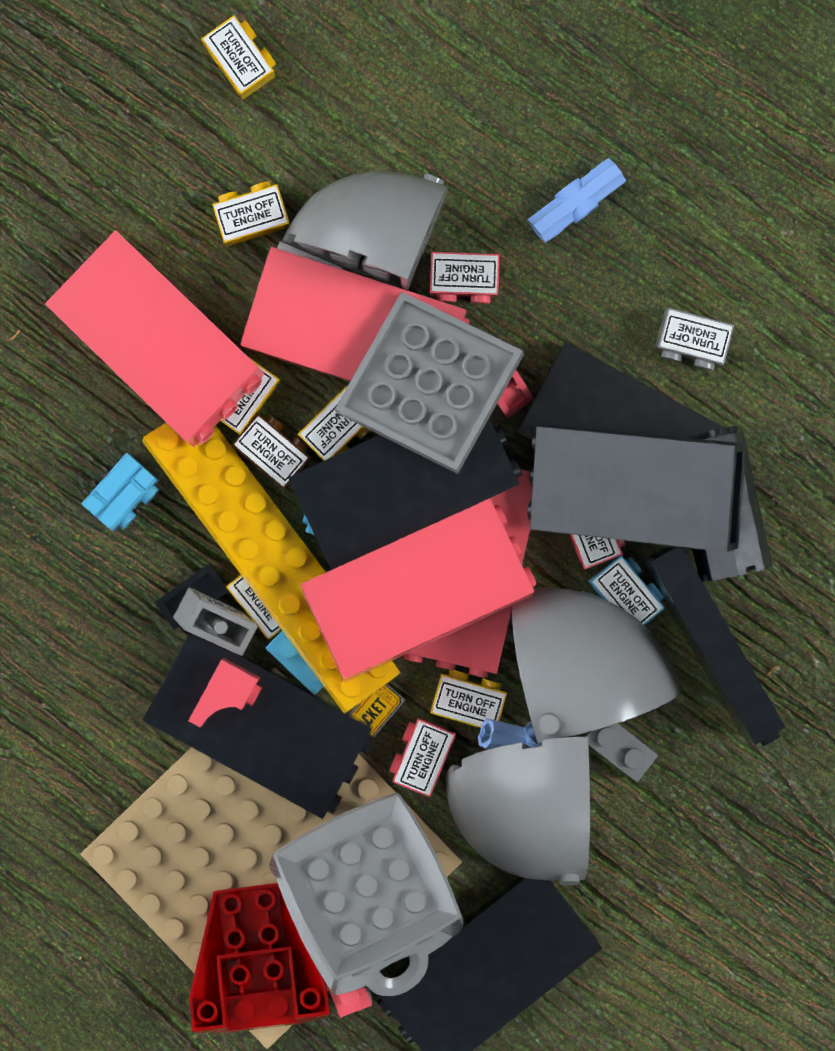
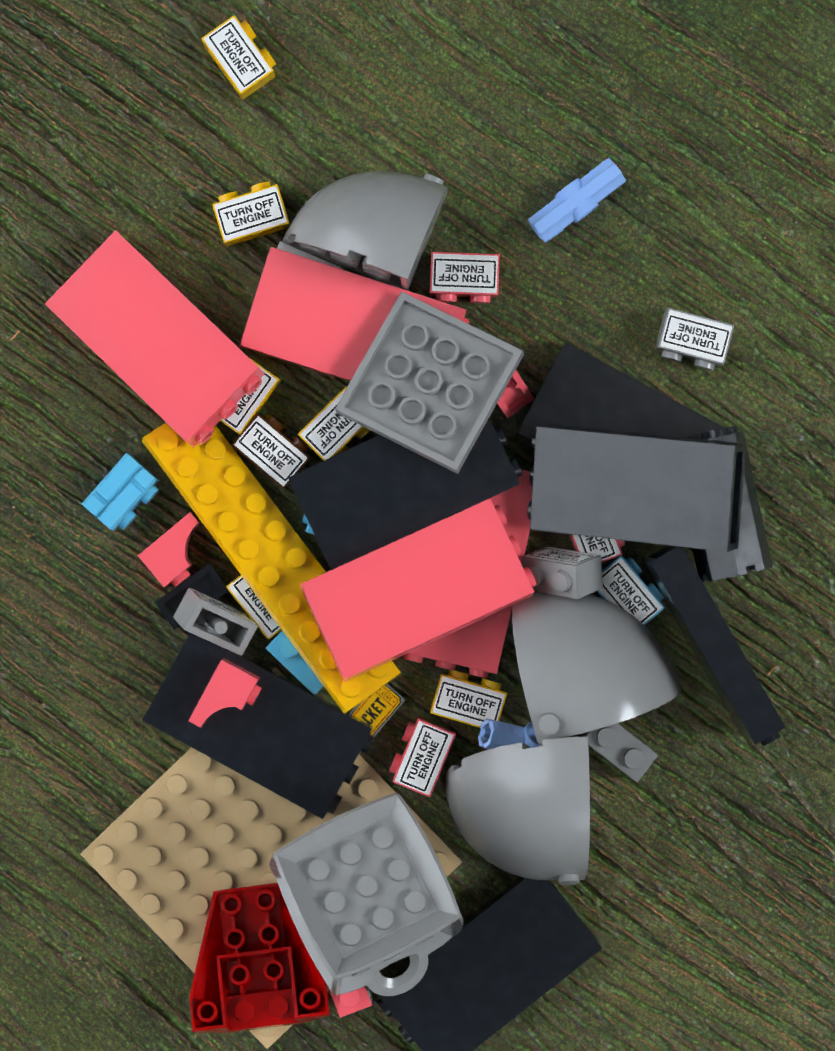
(169, 554): none -> coral arch
(564, 572): none -> light grey brick

